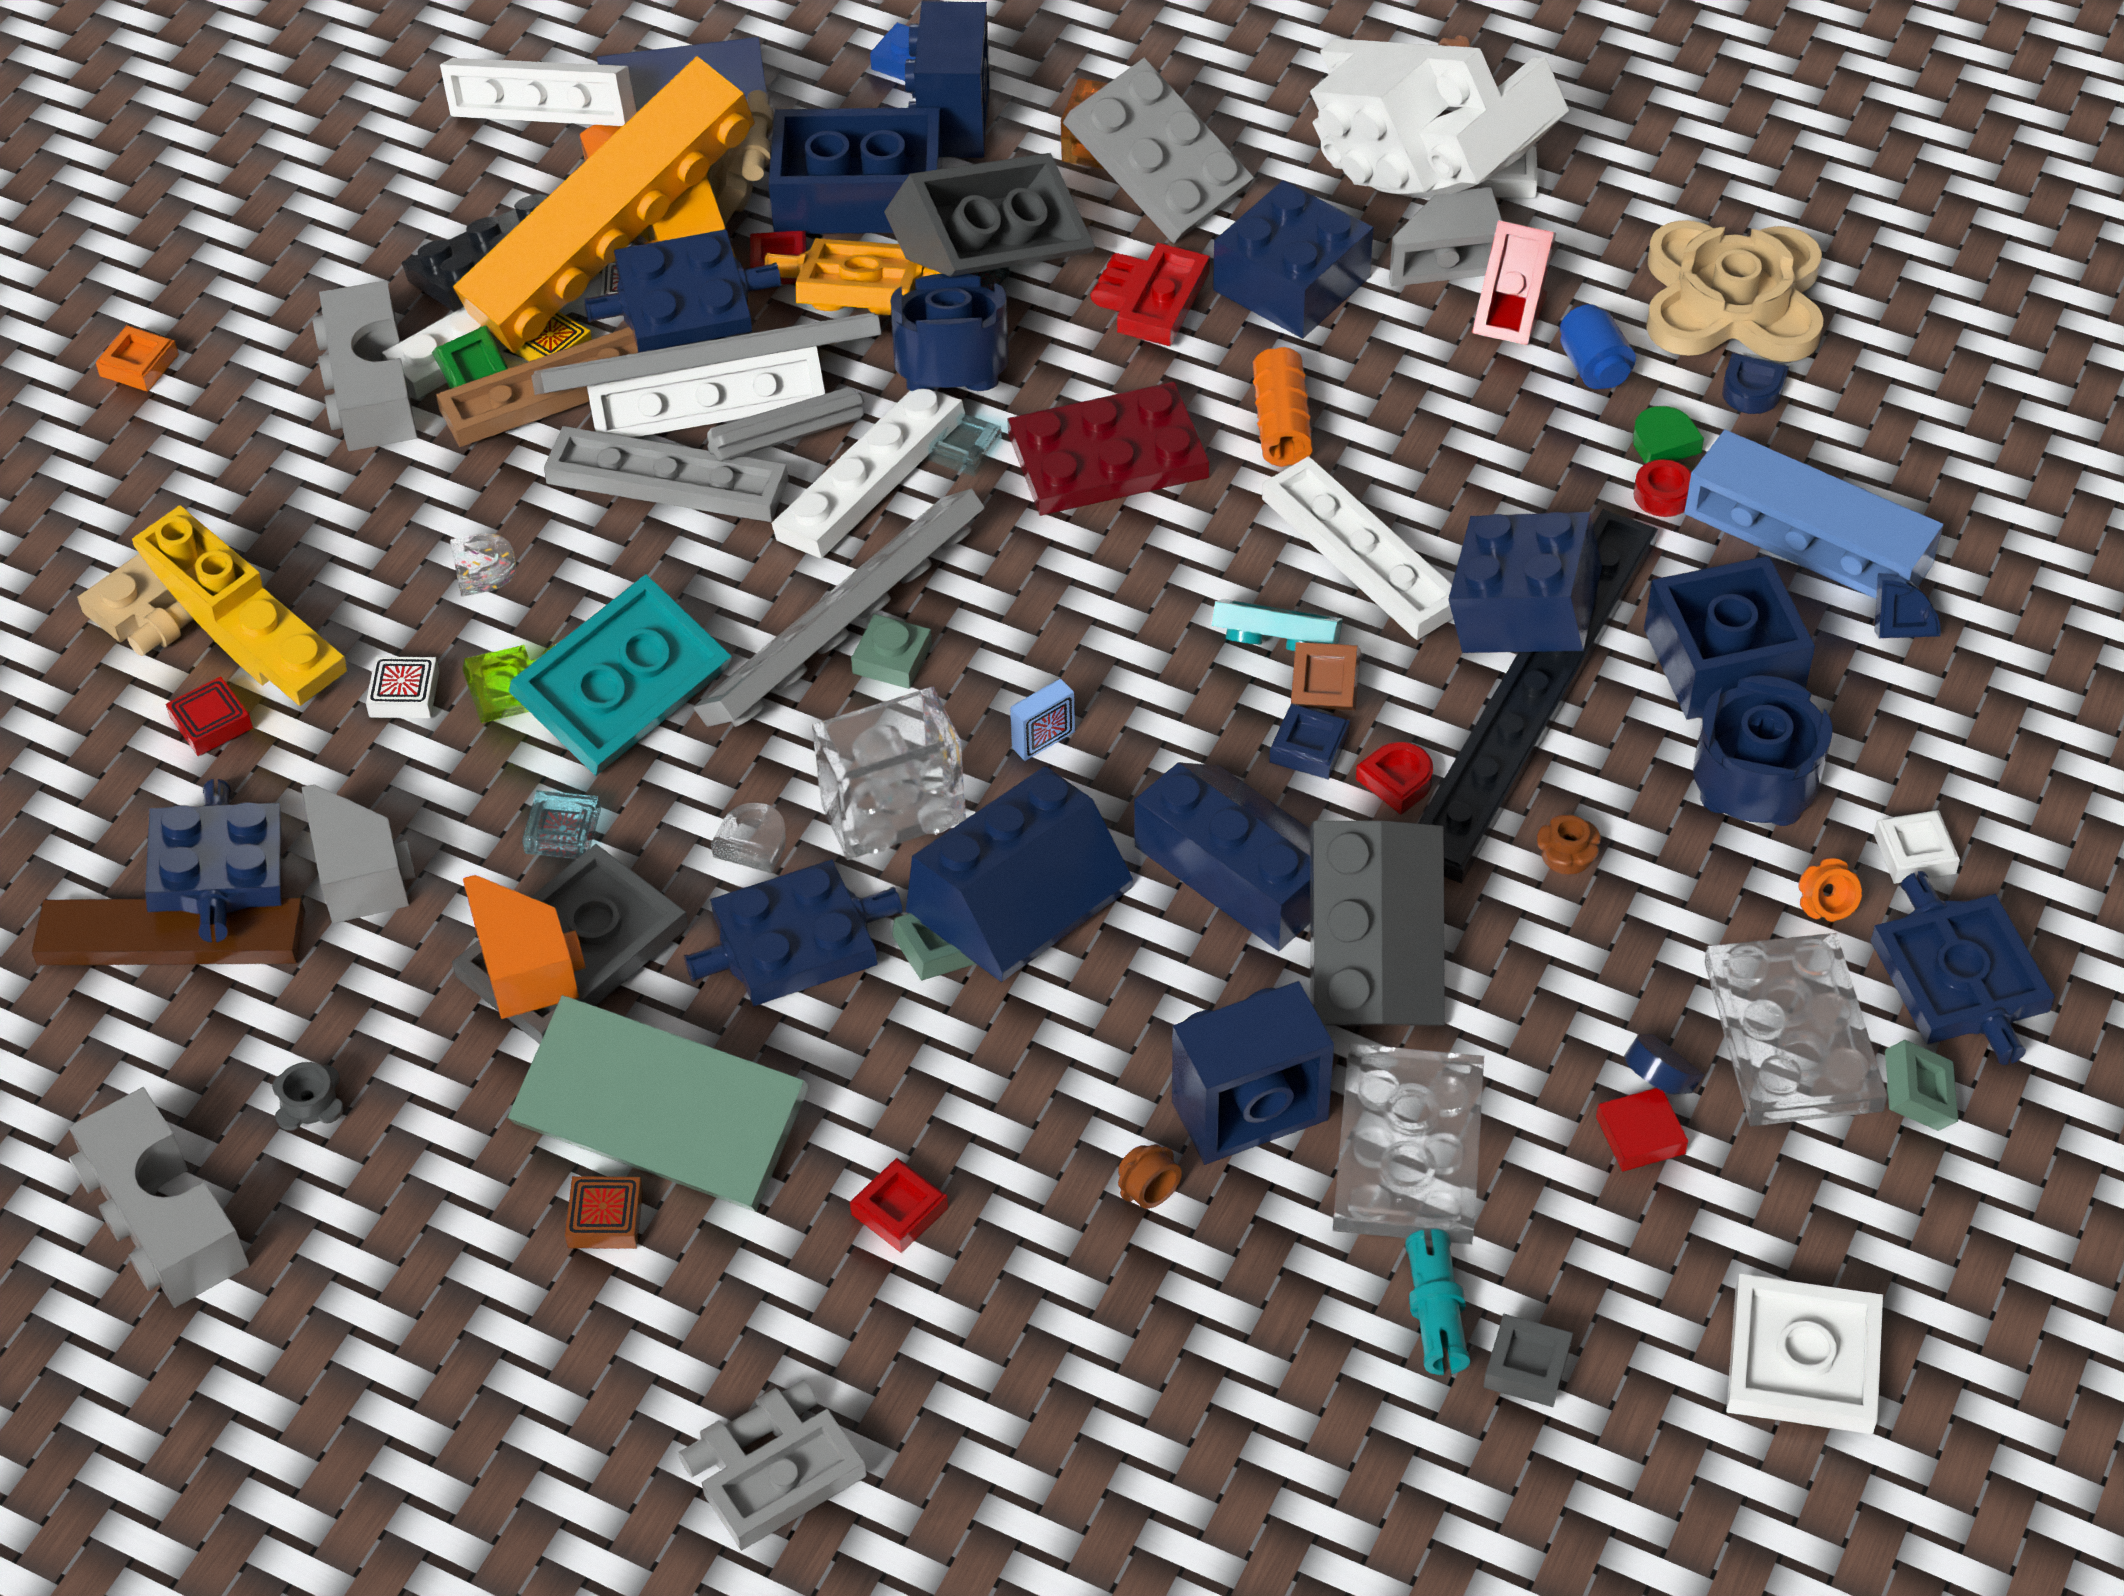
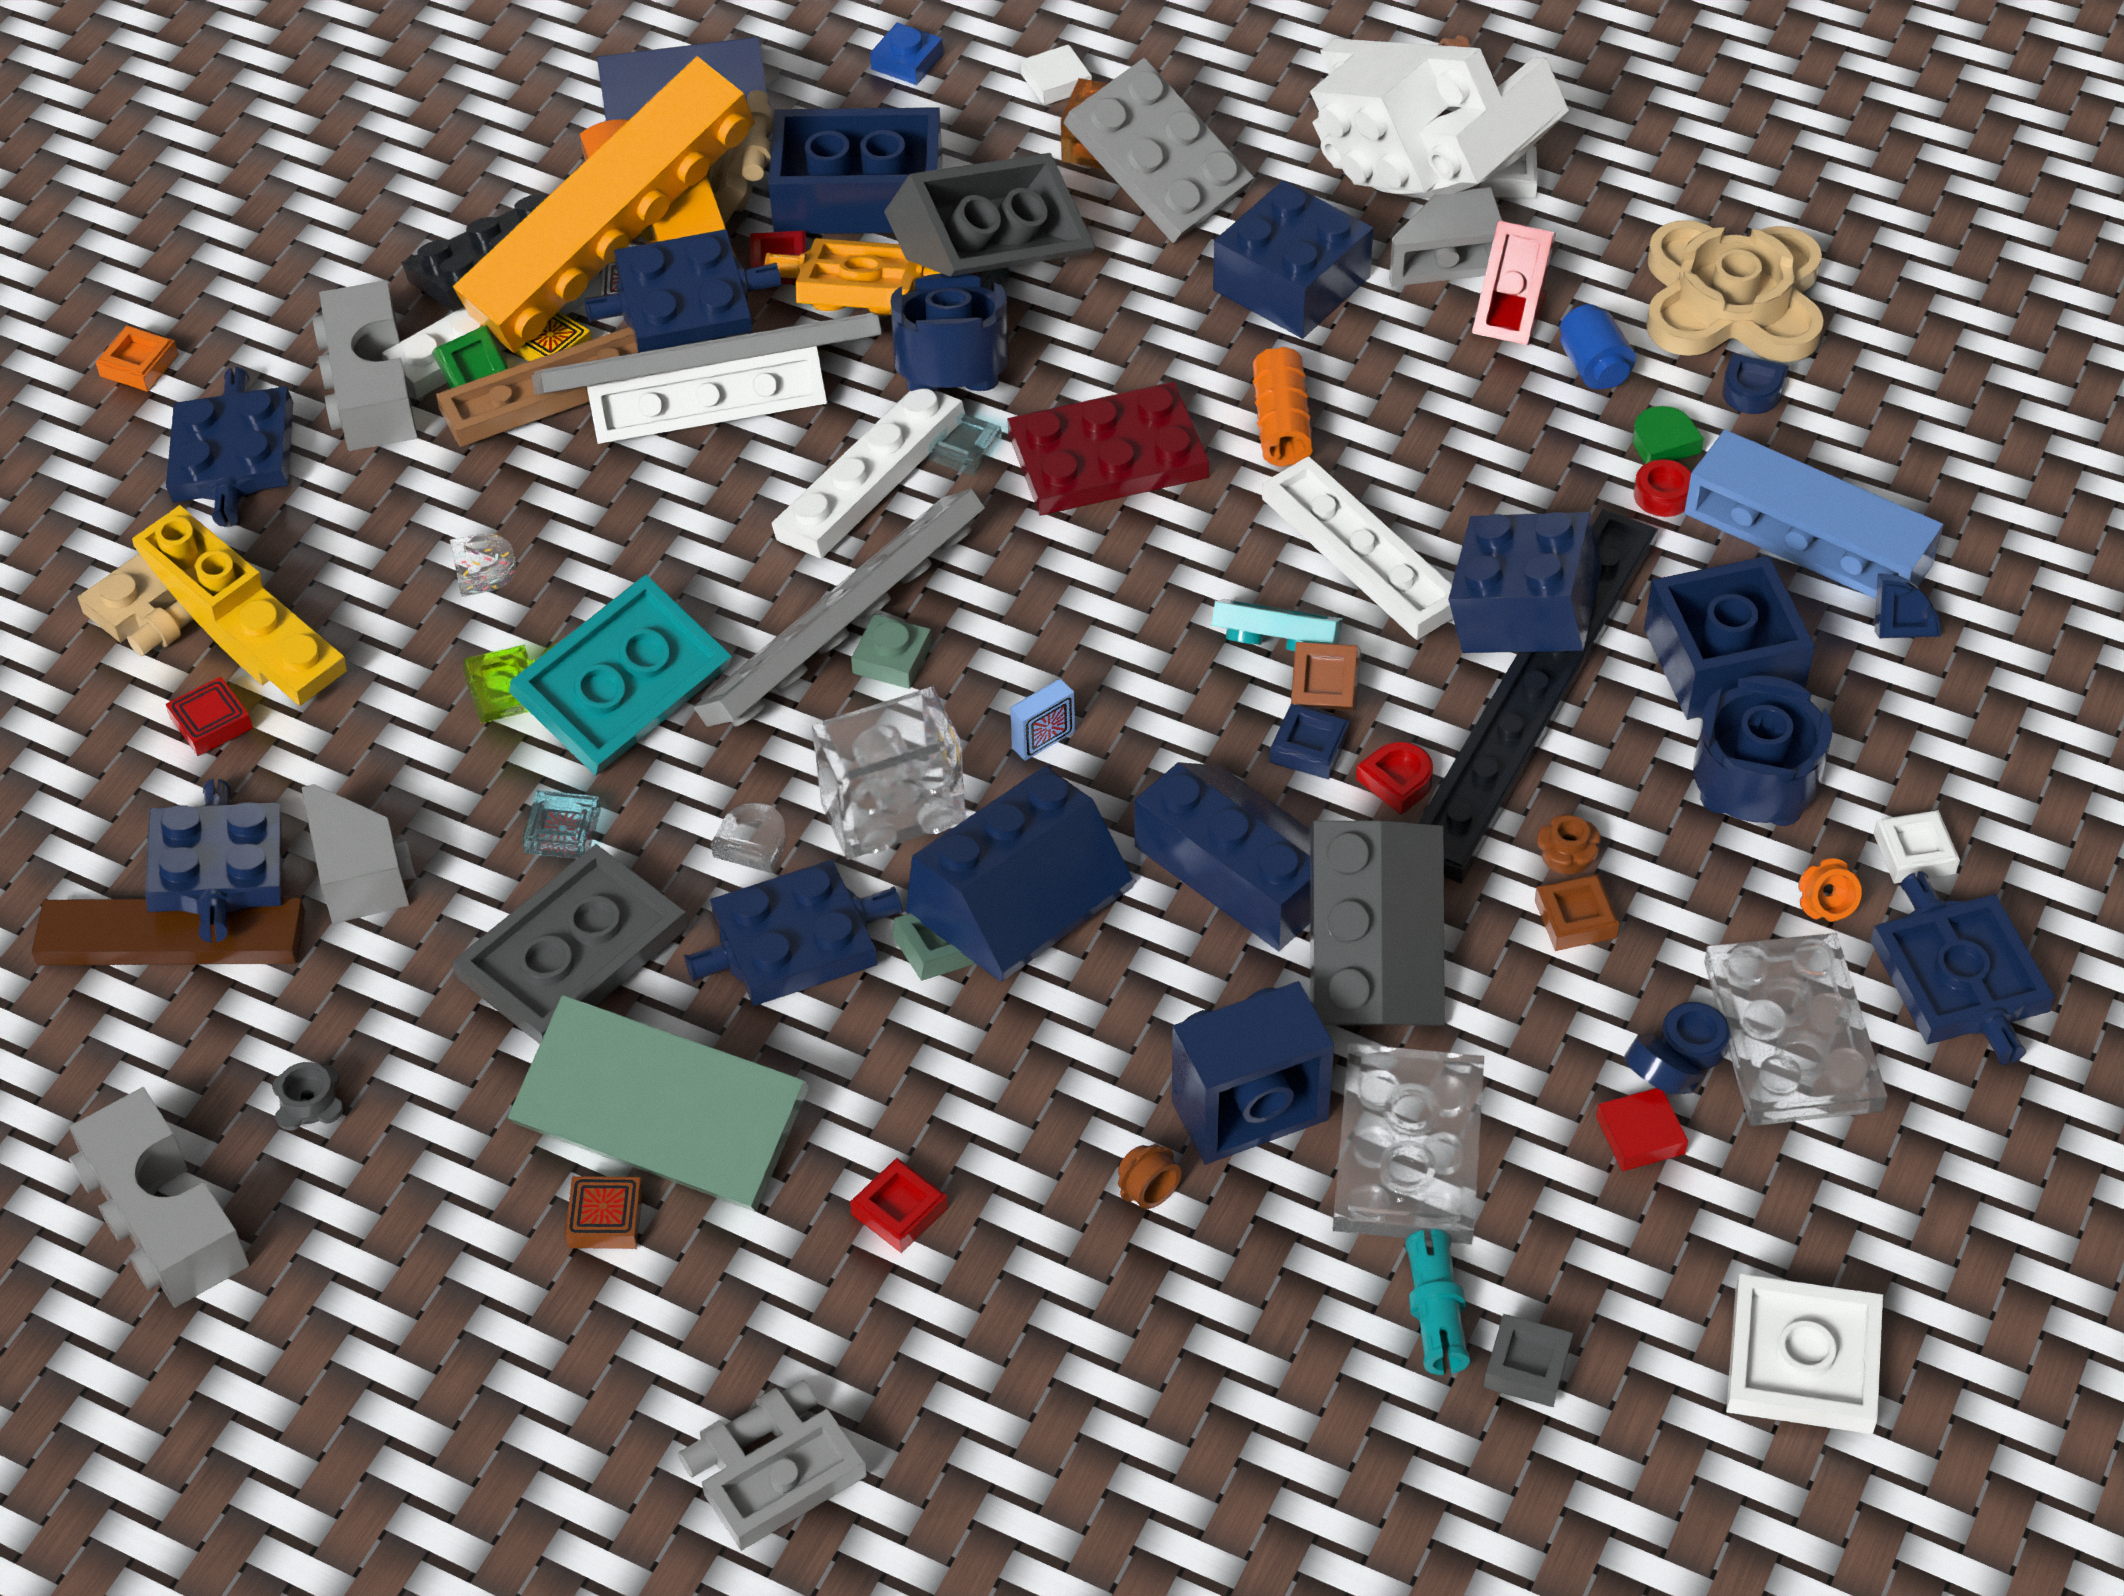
(230, 445): none -> dark blue plate
(402, 687): white tile -> none
(523, 948): orange slope -> none
(539, 91): white plate -> none
(666, 474): light grey plate -> none
(785, 423): light grey axle -> none
(952, 72): dark blue brick -> none
(1054, 73): none -> white tile
(1153, 292): red hinge -> none
(1576, 912): none -> dark orange tile
(1697, 1034): none -> dark blue tile
(1921, 1085): sand green plate -> none

